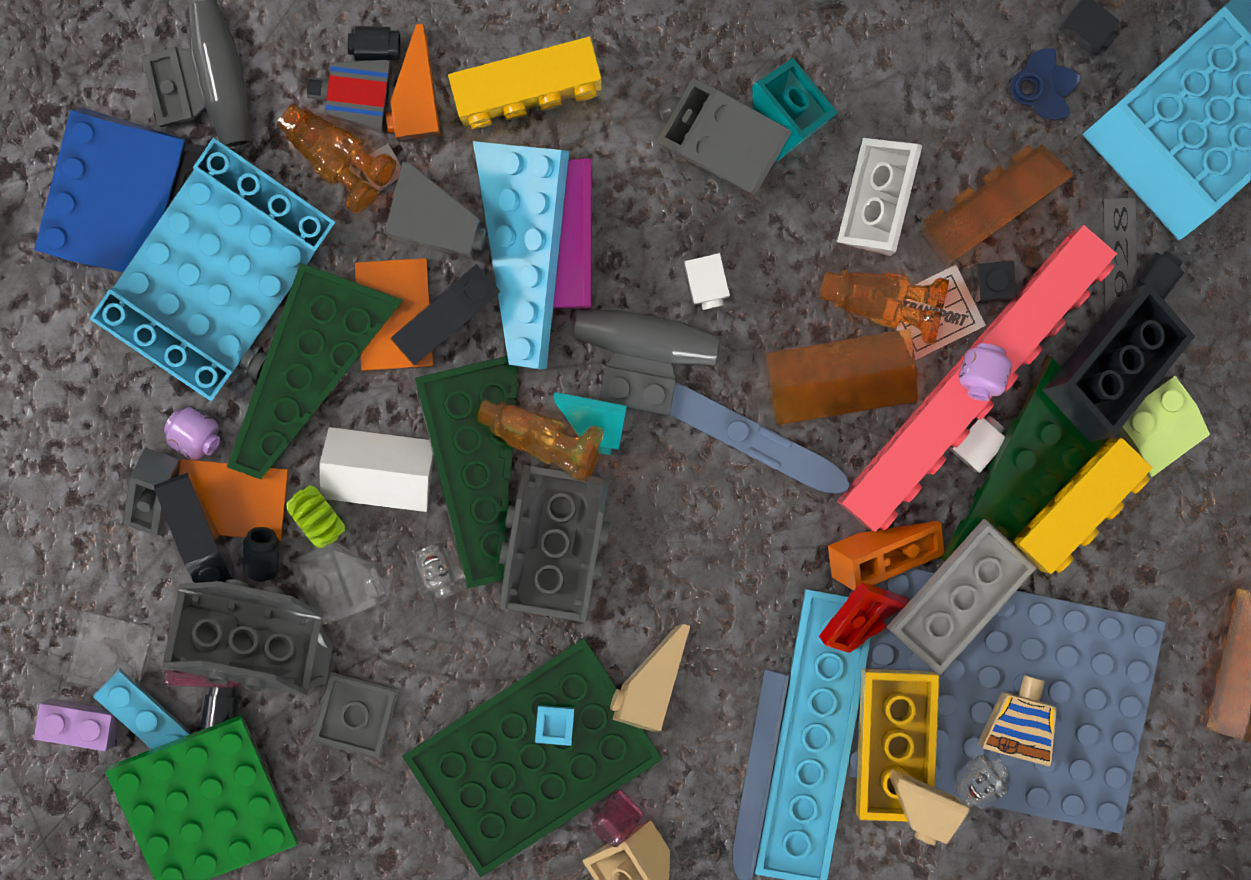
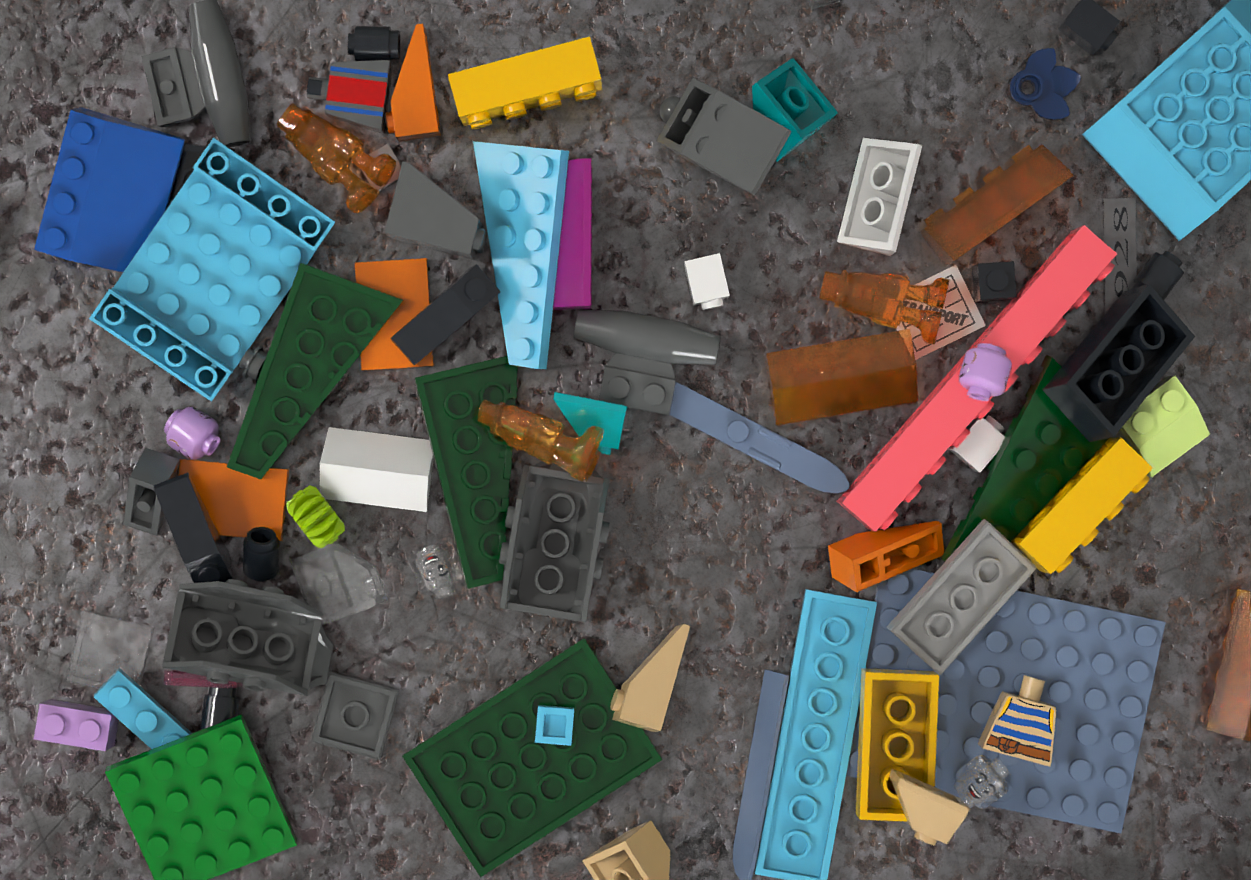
(616, 819): clear pink piece -> none
(861, 617): red wing -> none

